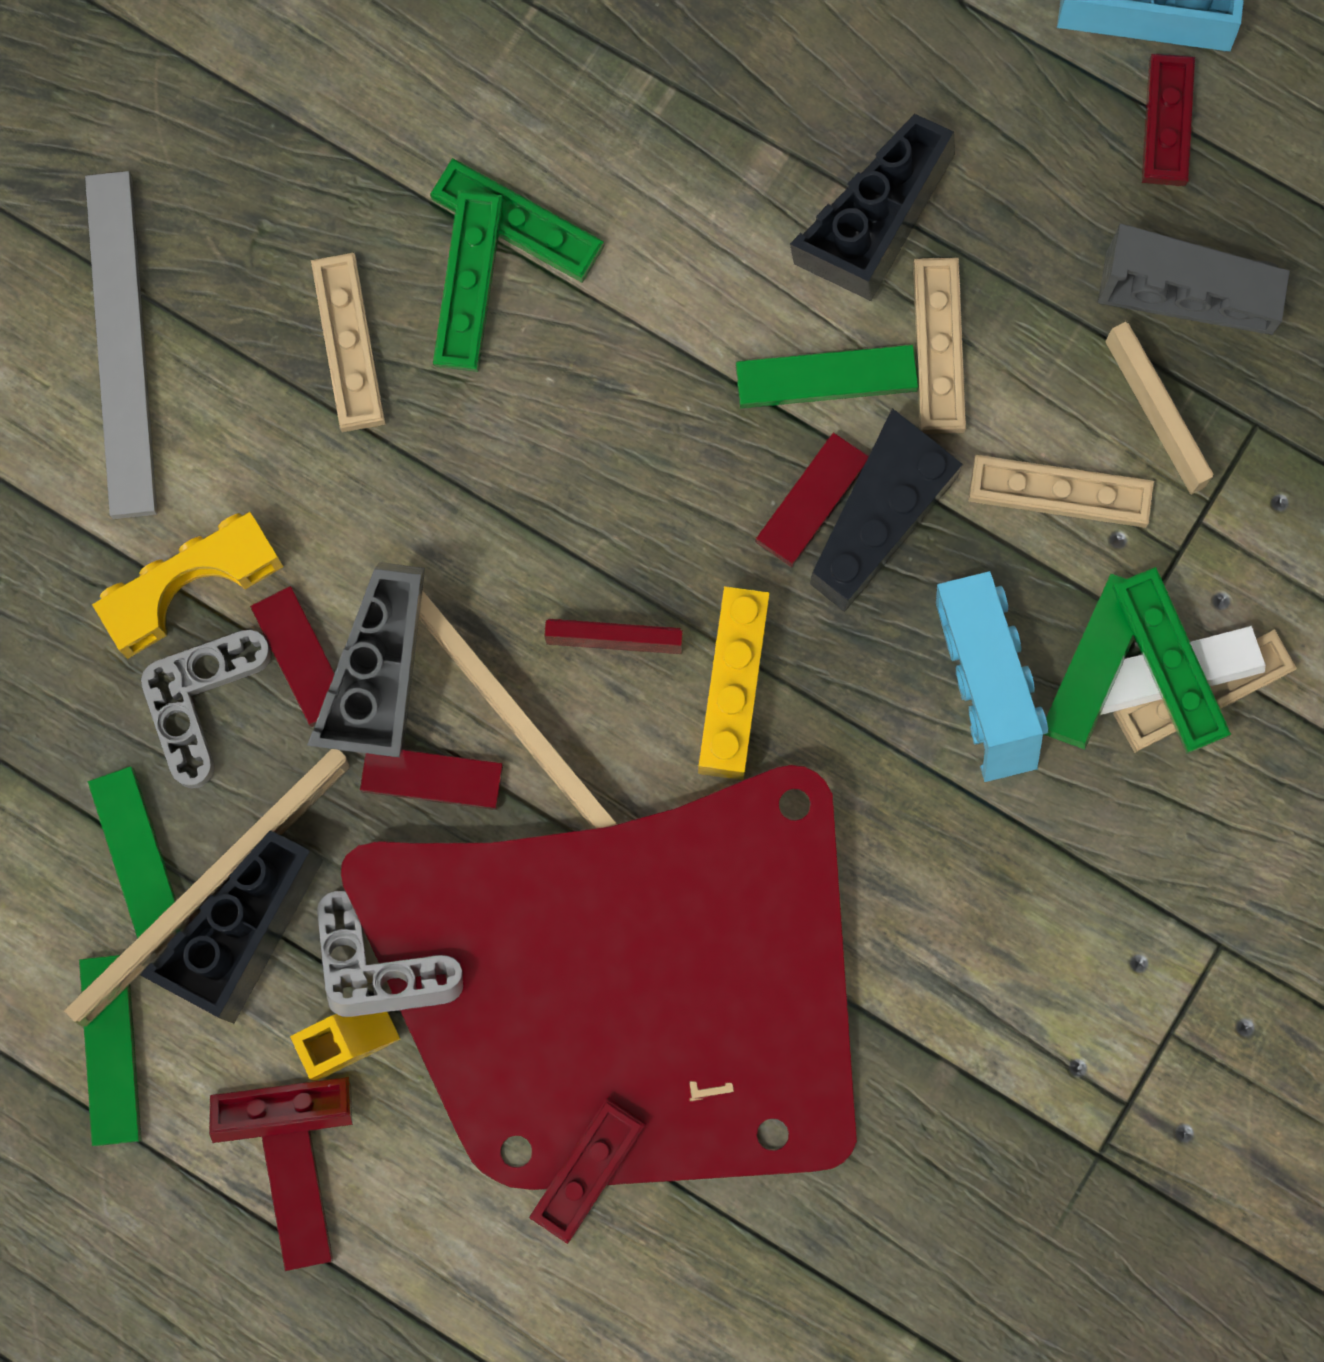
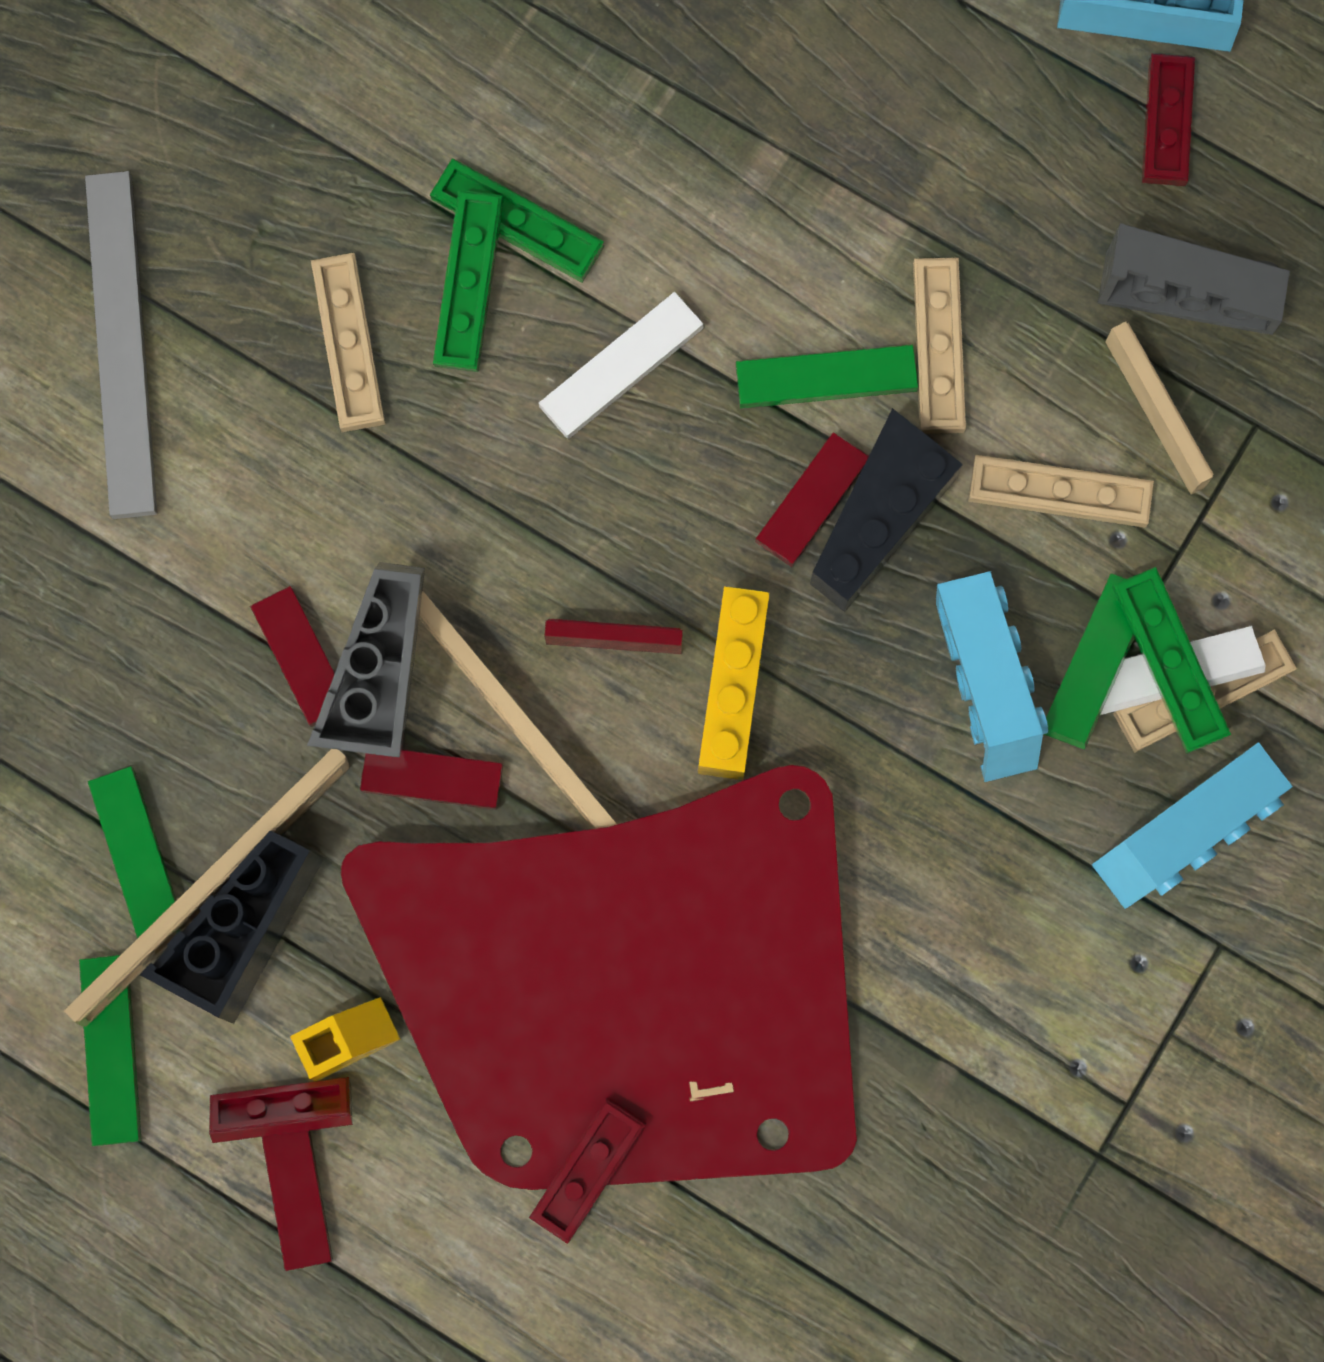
(138, 610): yellow arch -> none
(189, 684): light grey beam -> none
(357, 974): light grey beam -> none
(621, 365): none -> white tile
(871, 220): black wedge -> none
(1193, 826): none -> medium azure wedge

